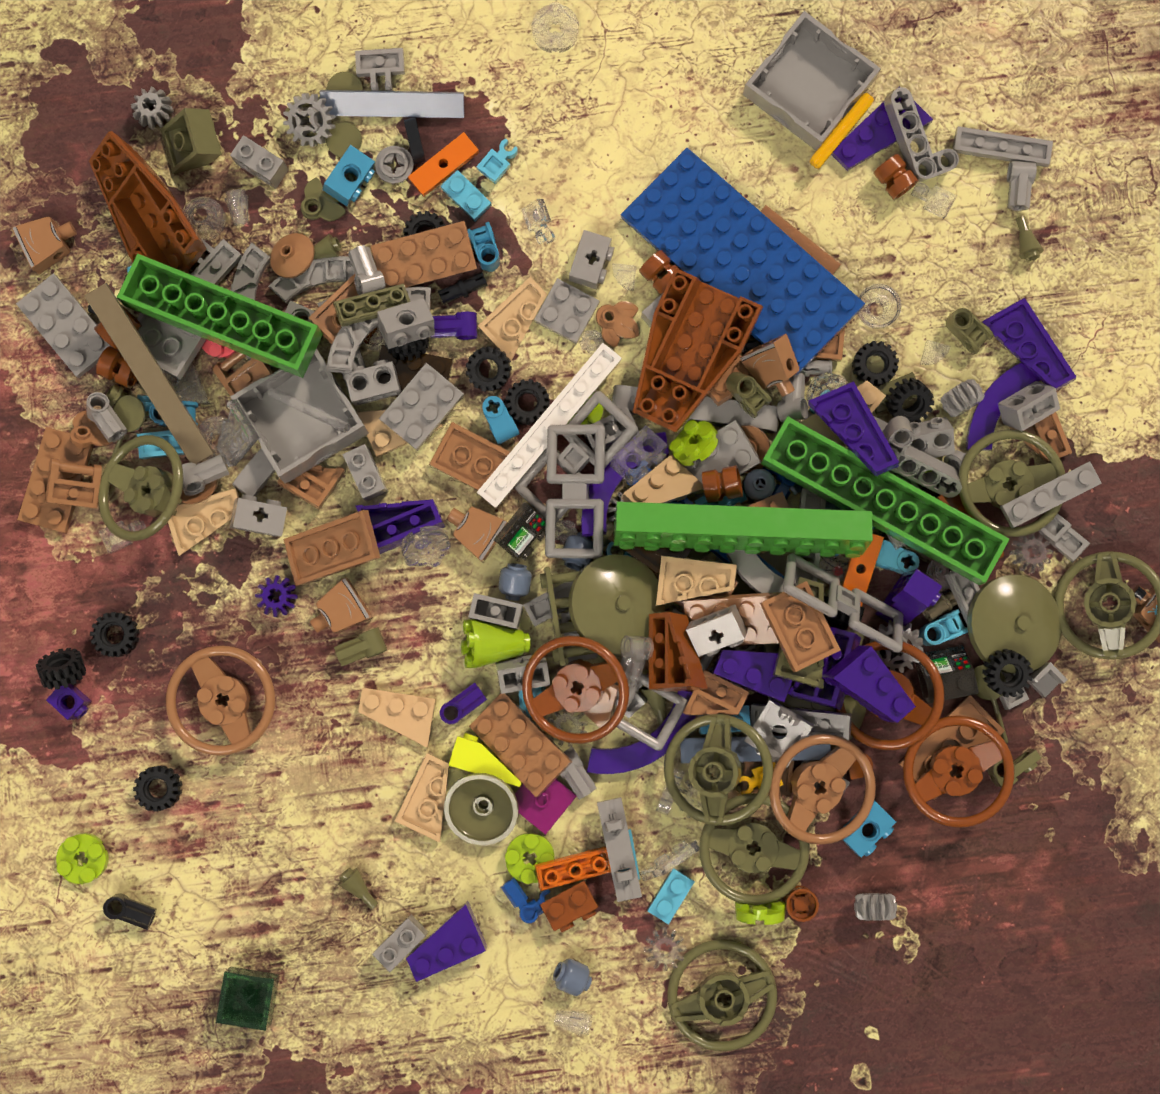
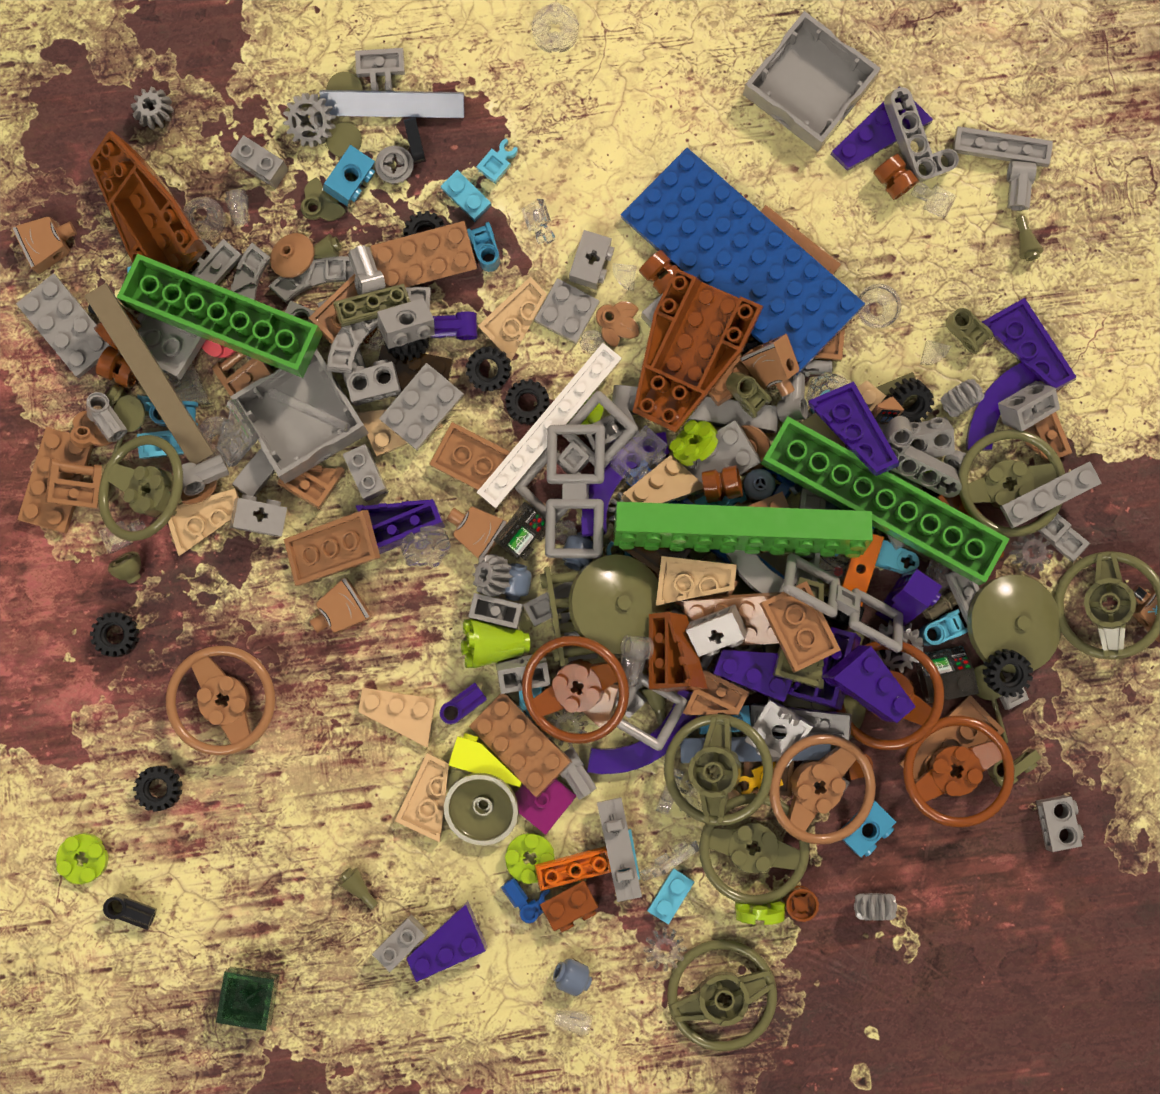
(59, 698): dark purple brick -> none
(61, 668): black tyre -> none
(126, 567): none -> olive brick
(190, 140): olive slope -> none
(268, 593): dark purple gear -> none
(365, 645): olive piece -> none
(454, 154): orange tile -> none
(462, 288): black pin -> none
(492, 575): none -> light grey gear
(501, 423): dark azure piece -> none
(841, 130): yellow axle -> none
(882, 351): black tyre -> none
(887, 410): none -> slope
(1046, 679): light grey panel -> none
(1052, 825): none -> light grey brick

